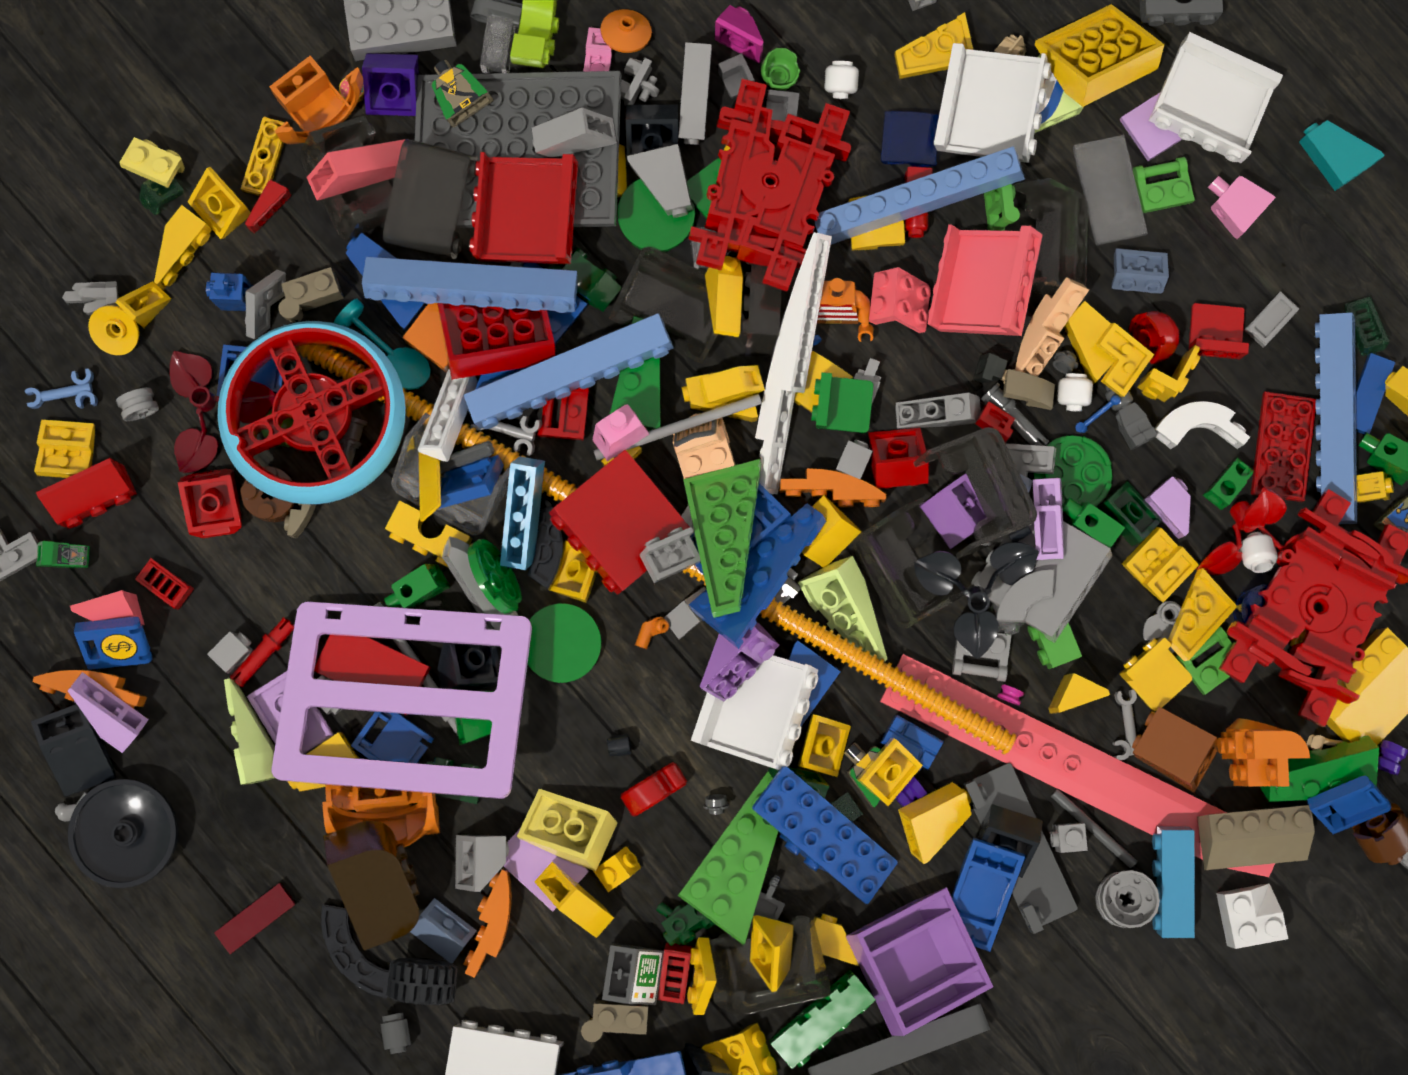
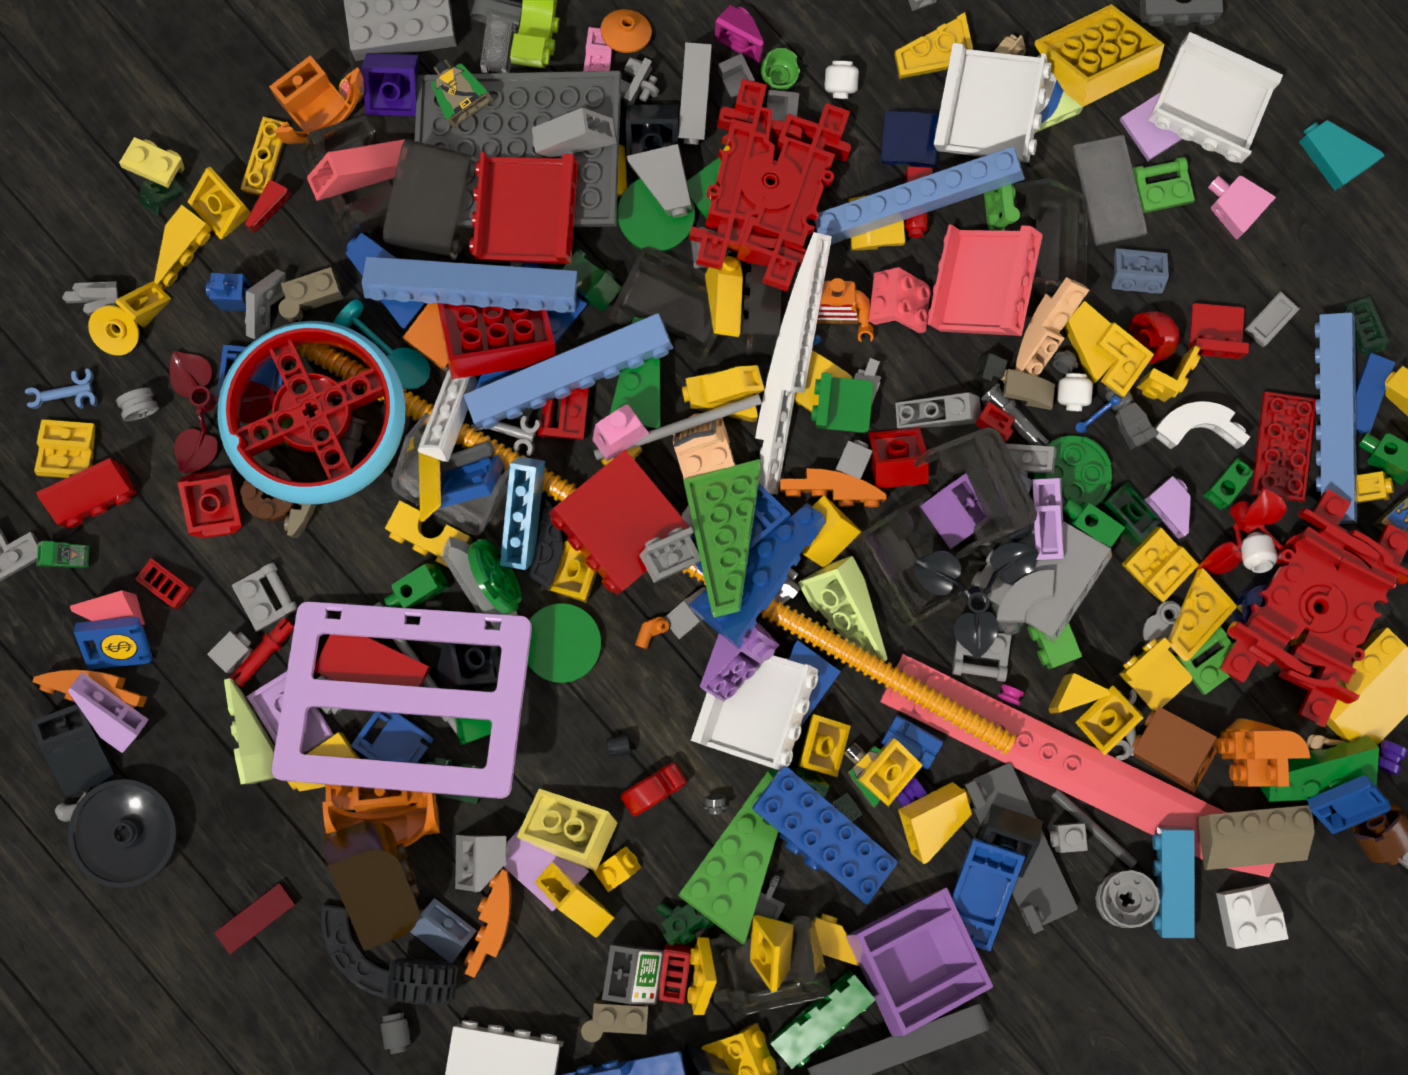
(257, 601): none -> light grey plate
(1109, 720): none -> yellow slope

